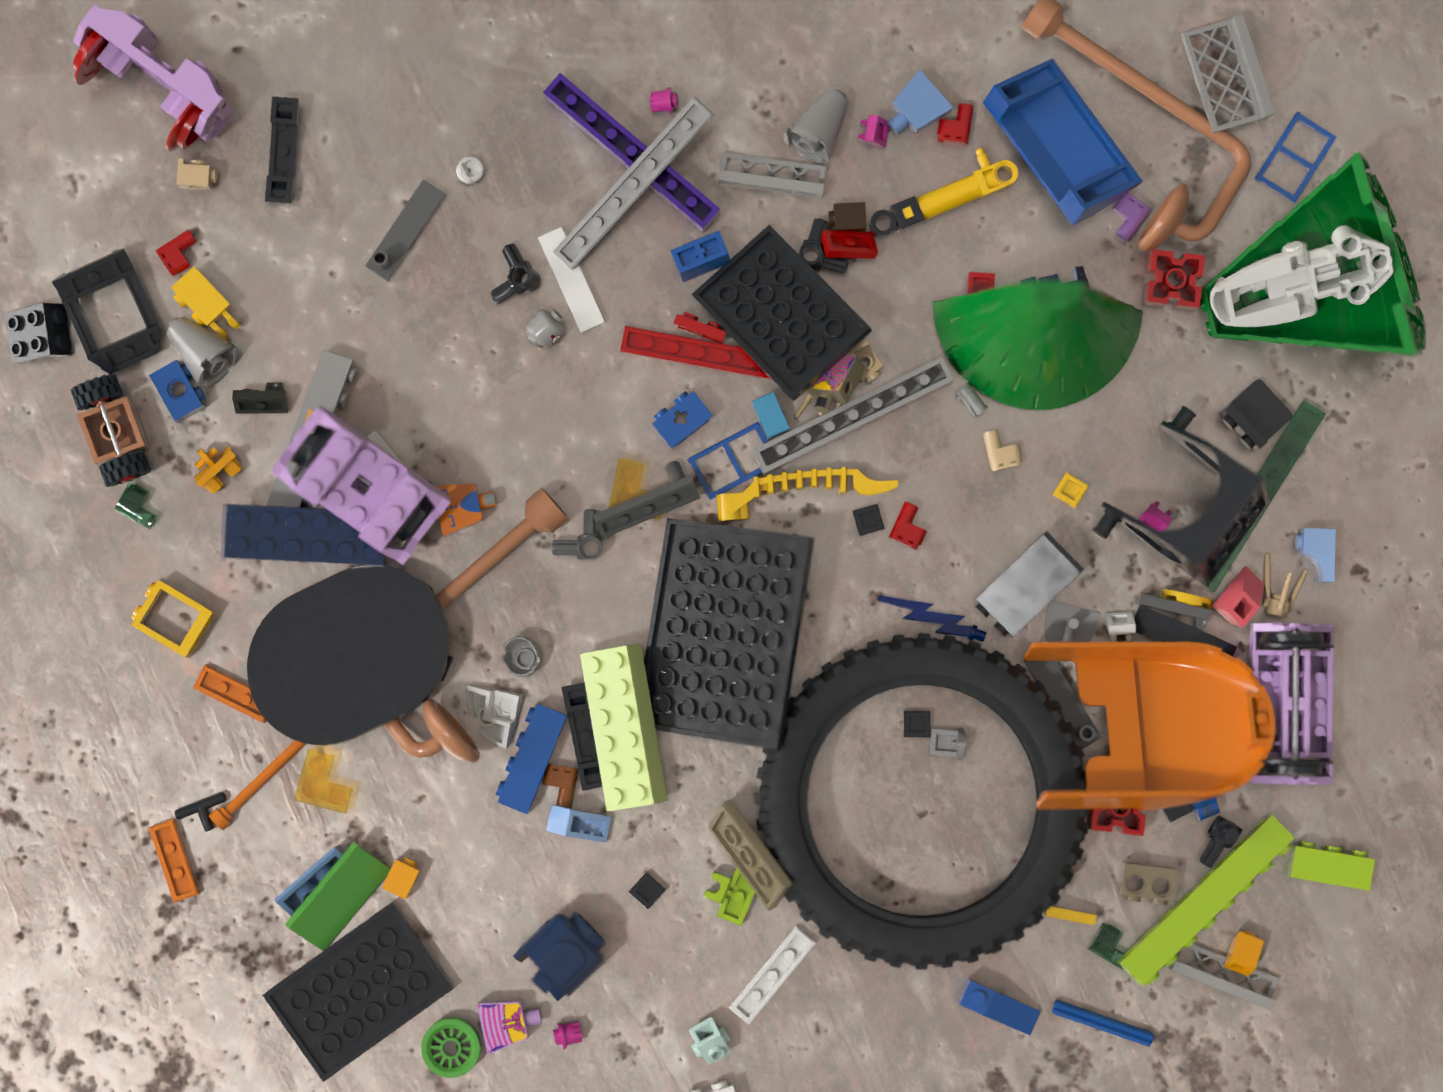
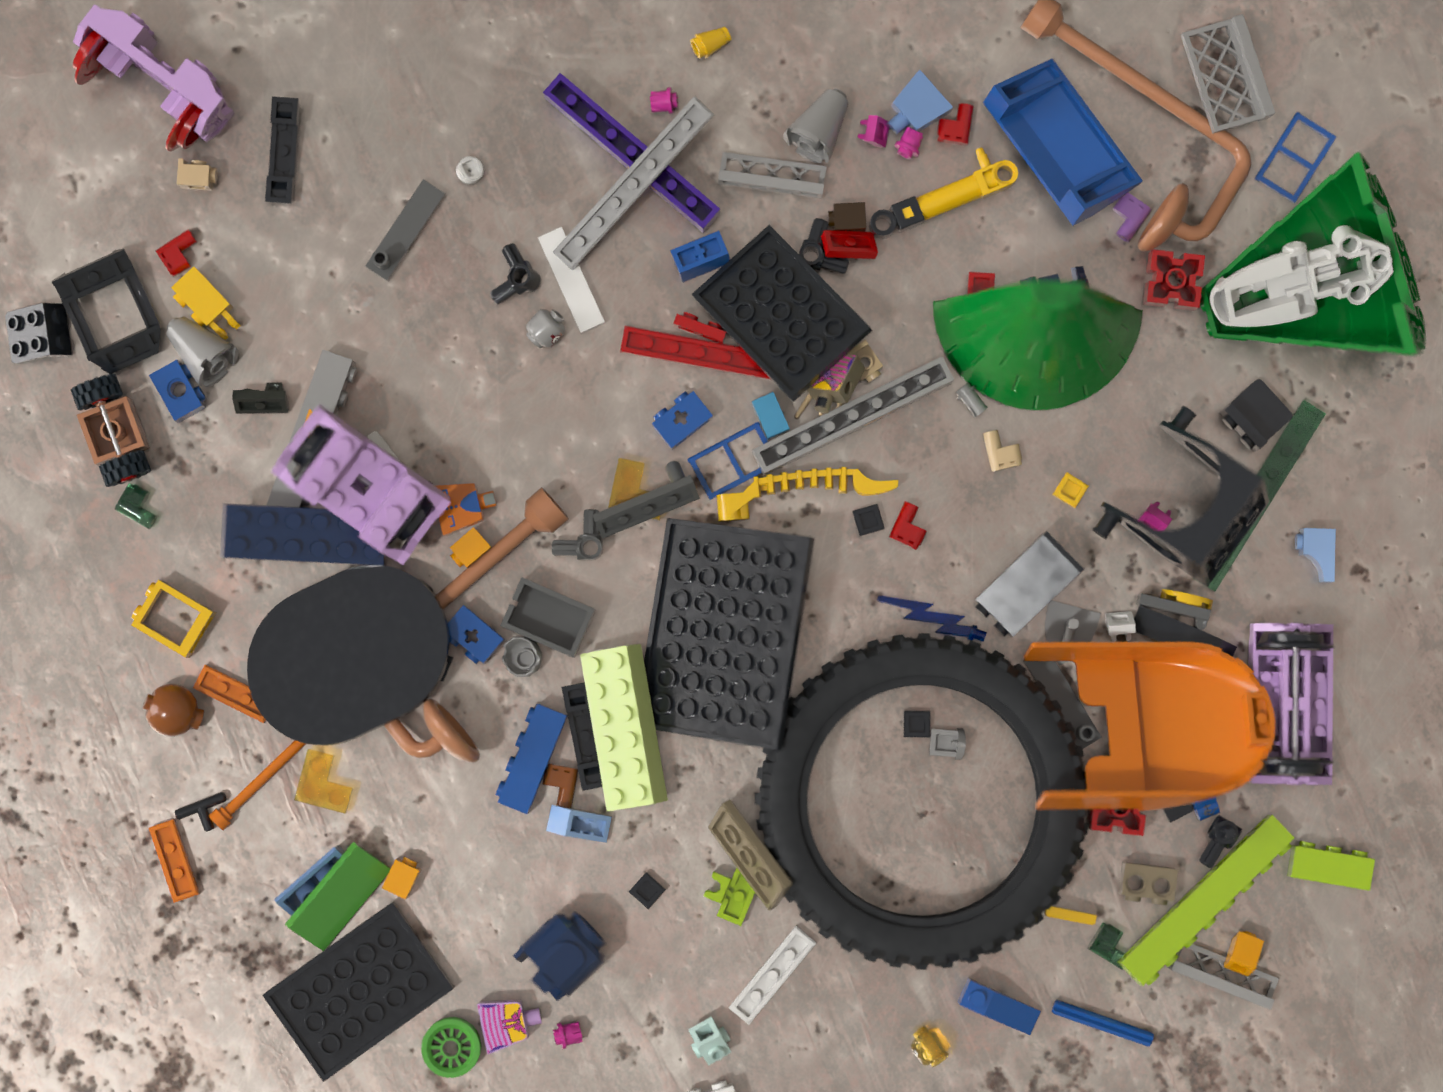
(172, 710): none -> dark orange brick
(207, 476): light orange hips -> none
(469, 548): none -> light orange brick
(488, 638): none -> blue brick
(496, 712): white brick -> none
(548, 617): none -> dark grey piece
(710, 41): none -> yellow cone
(909, 143): none -> dark pink hose
(930, 1046): none -> clear yellow head
(1240, 598): coral slope -> none
(1280, 604): tan plant -> none

